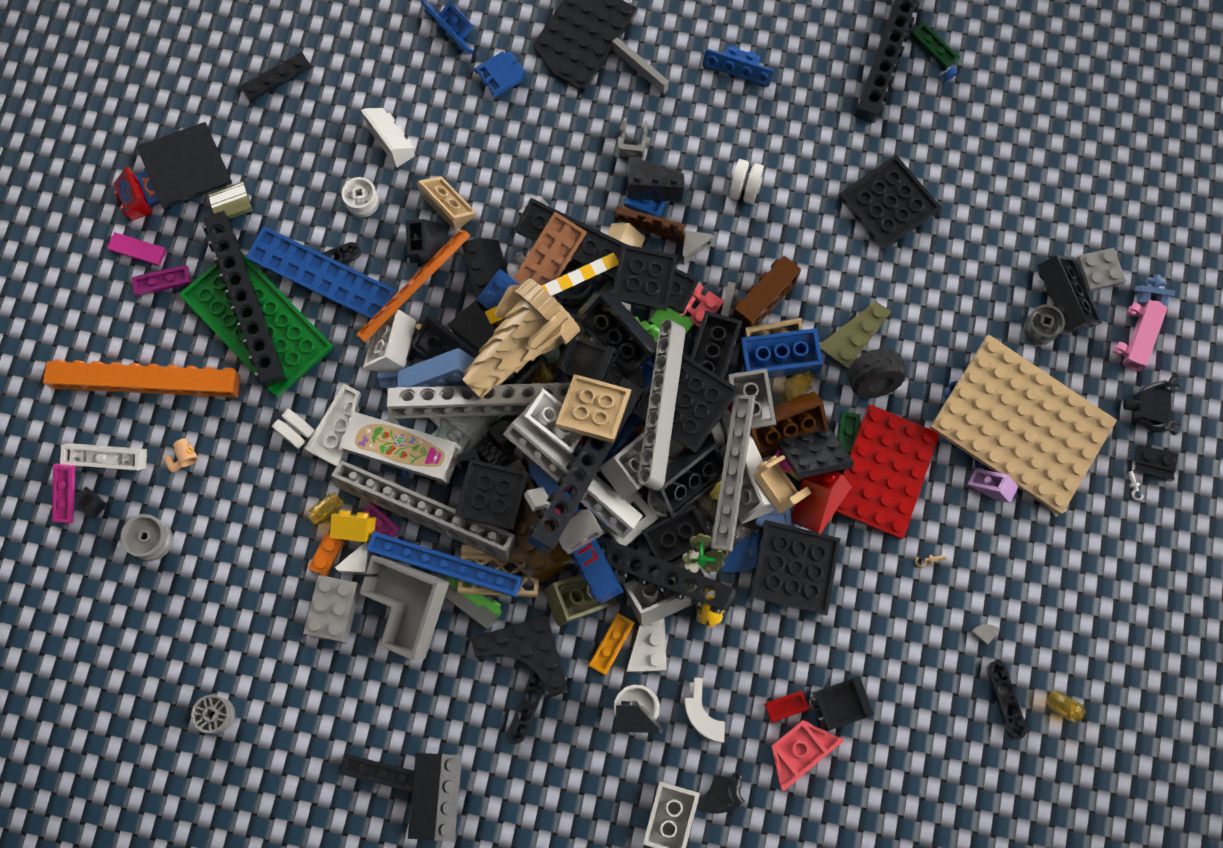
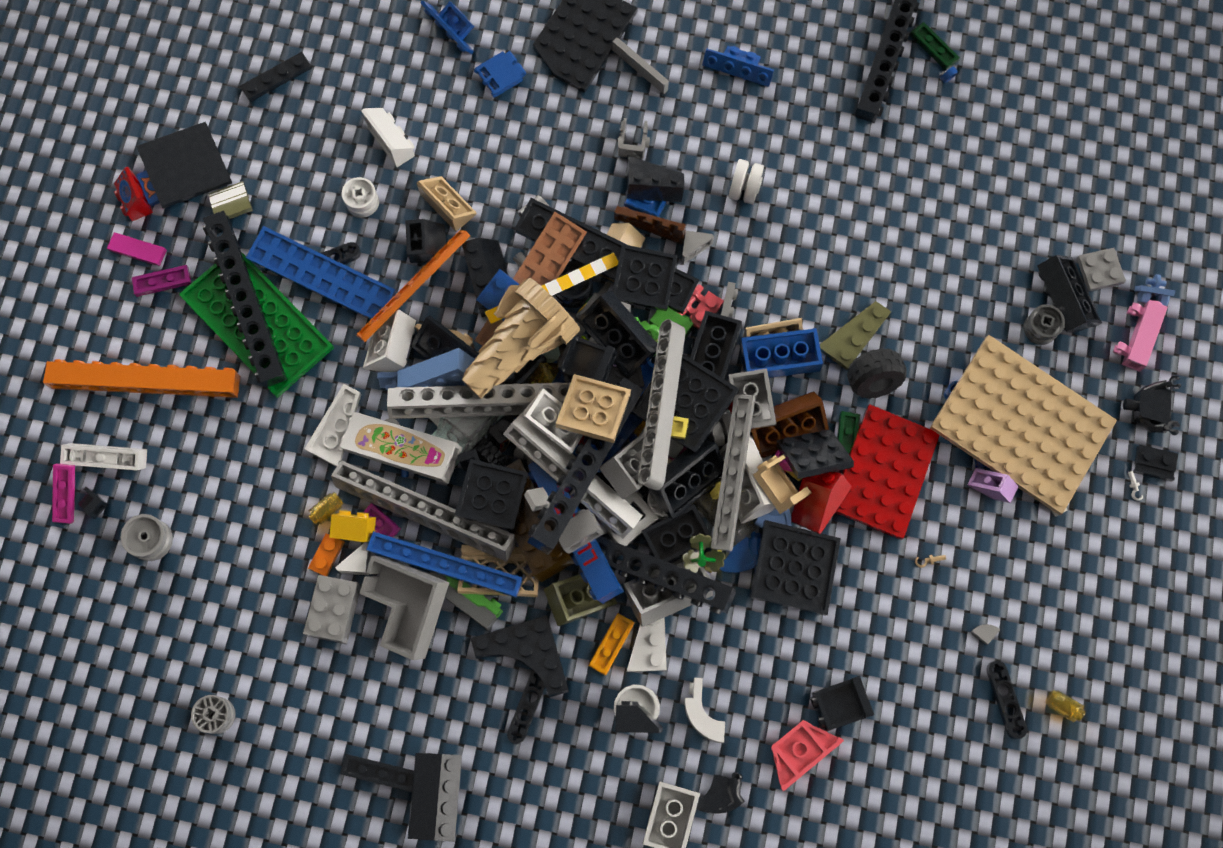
(185, 454): light nougat piece -> none
(293, 428): white wheel -> none
(473, 326): black panel -> none
(679, 427): none -> light yellow plate
(707, 617): yellow head -> none
(767, 293): reddish brown brick -> none
(786, 706): red tile -> none
(798, 385): clear yellow hips -> none
(890, 202): black plate -> none

